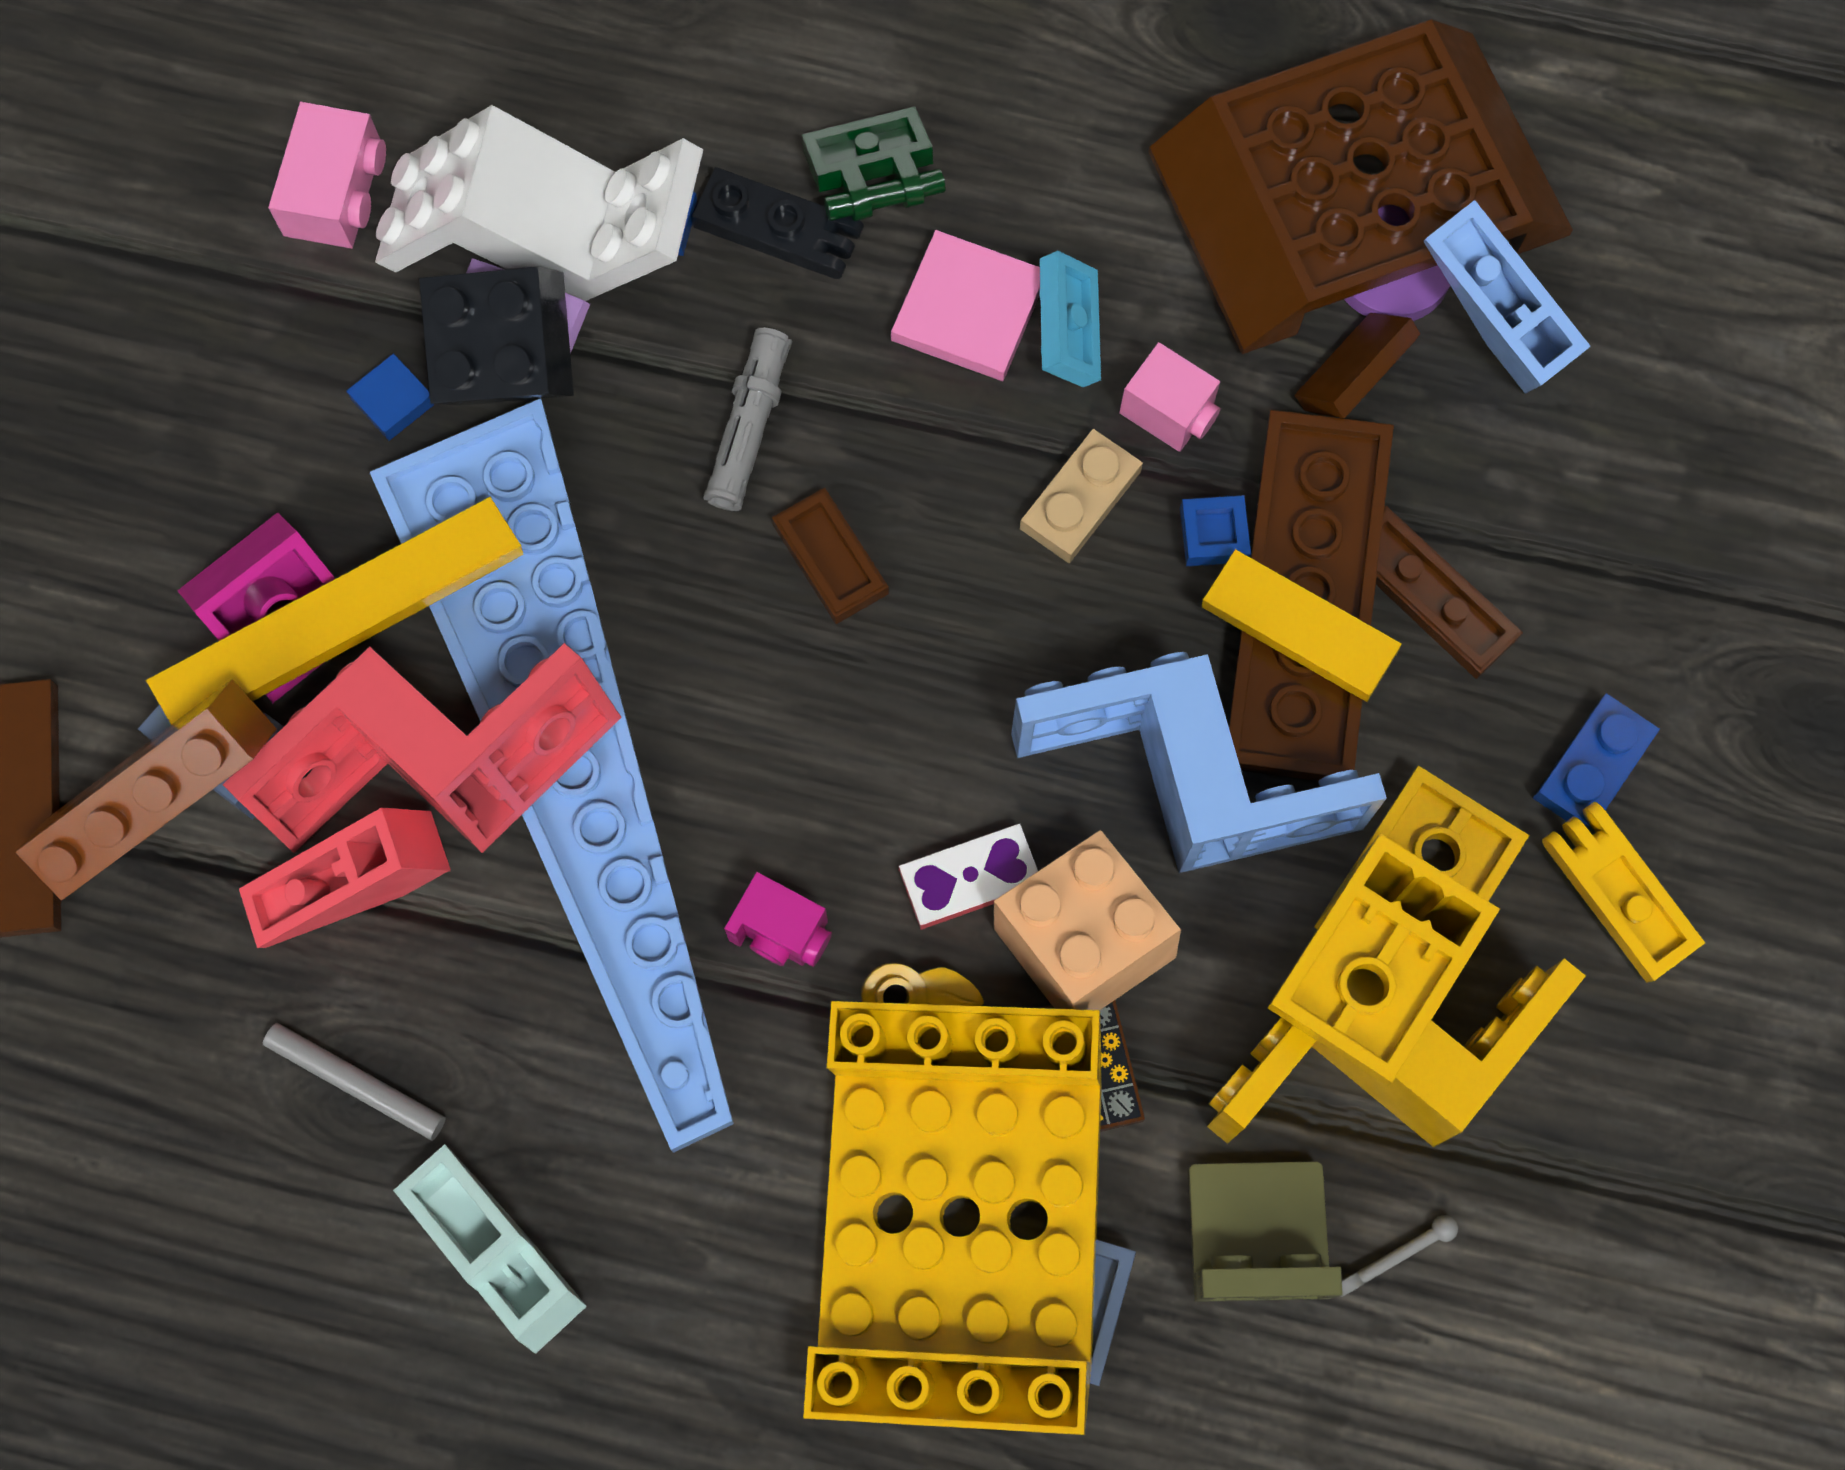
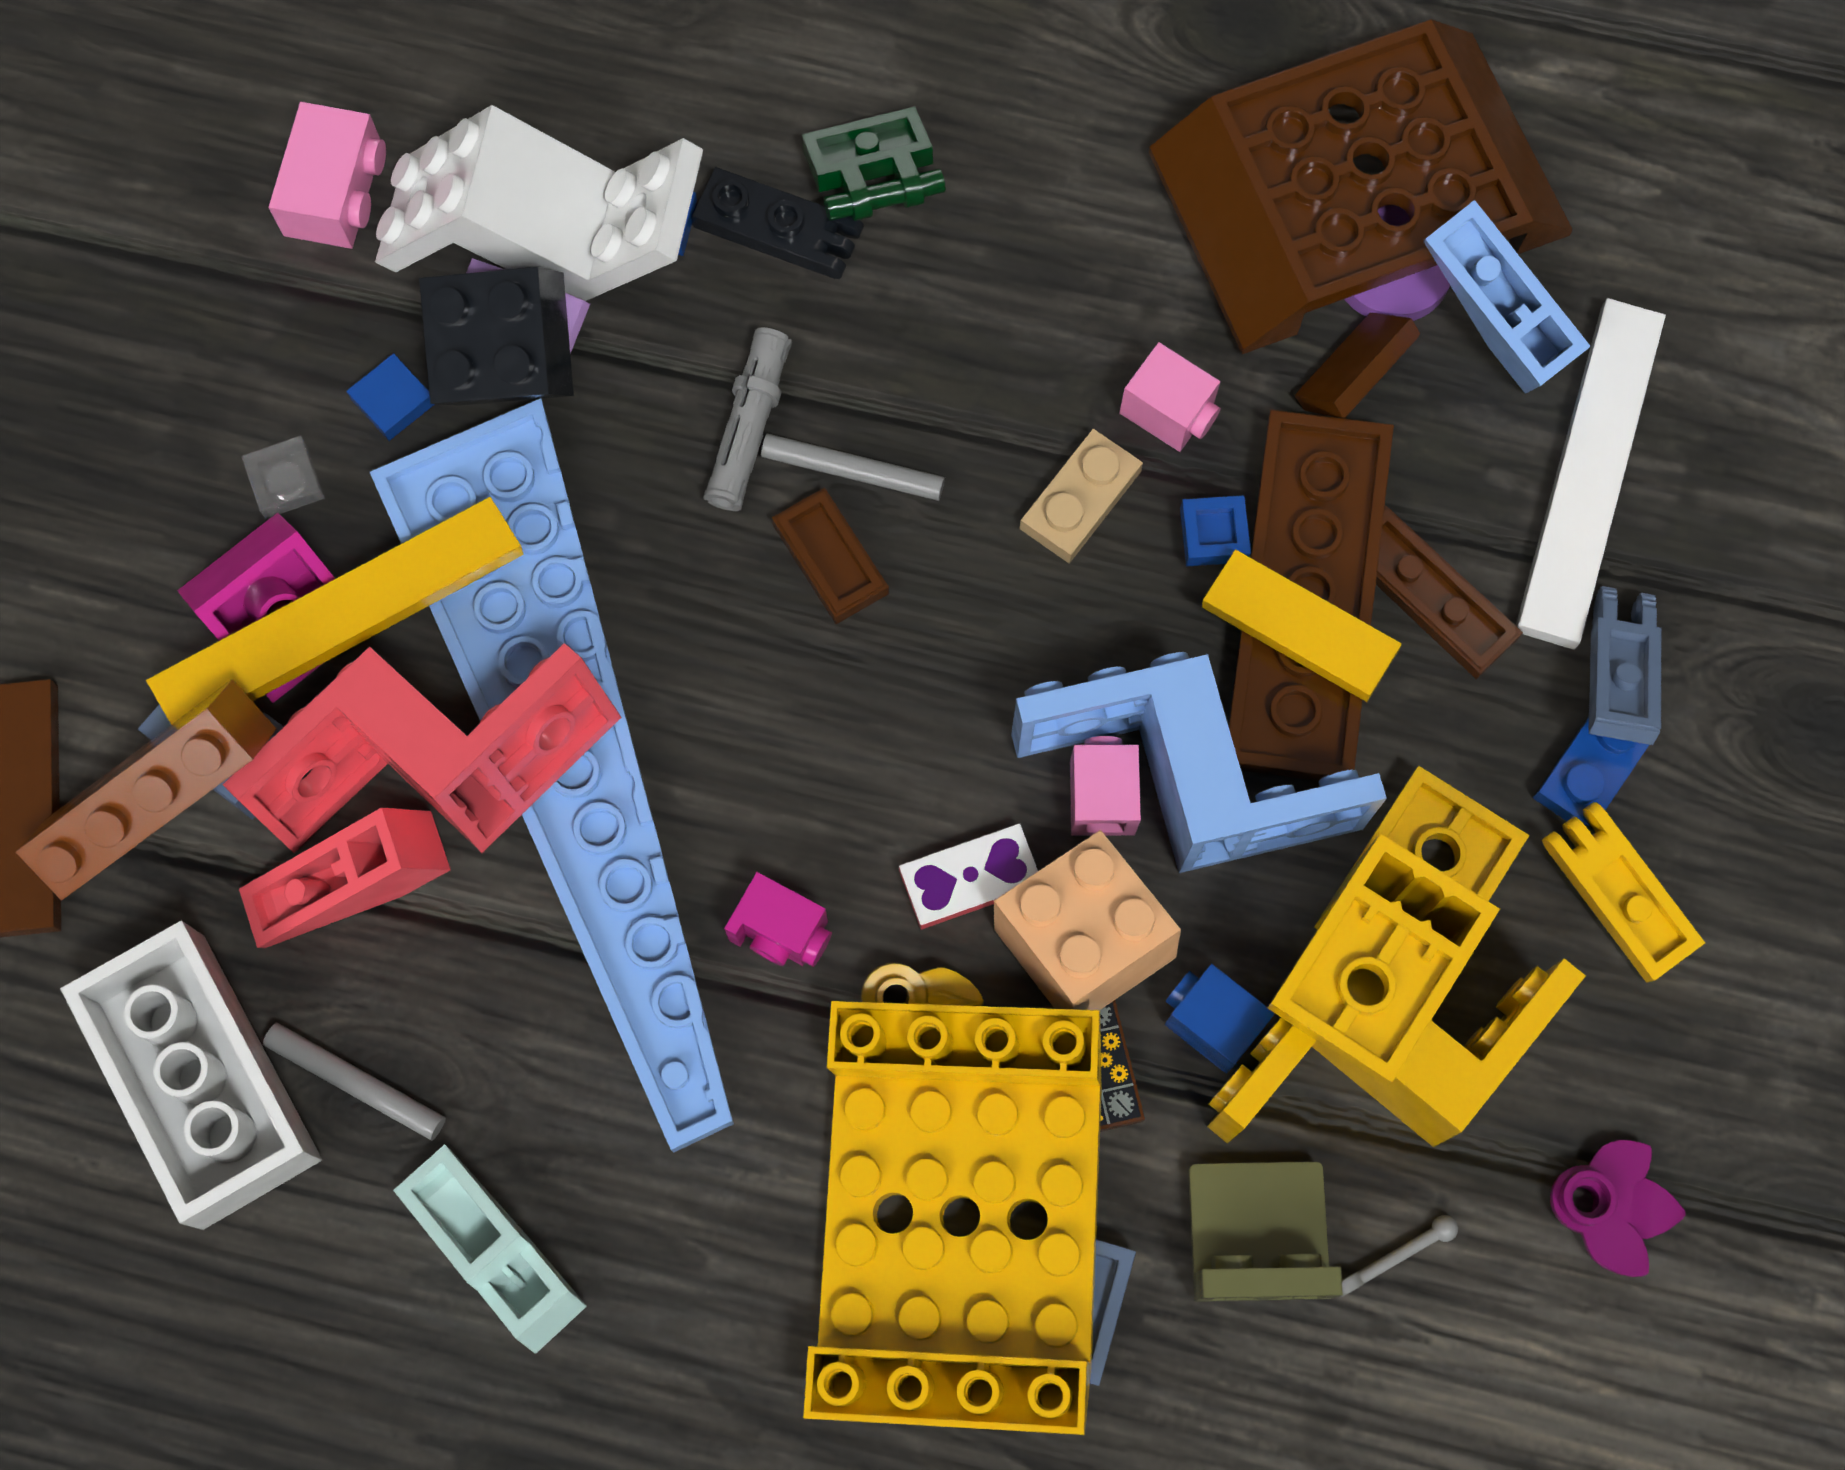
(190, 1076): none -> white brick
(282, 477): none -> clear plate
(852, 467): none -> light grey bar
(968, 305): bright pink tile -> none
(1070, 319): medium azure plate -> none
(1105, 787): none -> bright pink brick
(1216, 1016): none -> blue brick
(1590, 474): none -> white tile
(1623, 1206): none -> magenta plate
(1625, 670): none -> sand blue hinge

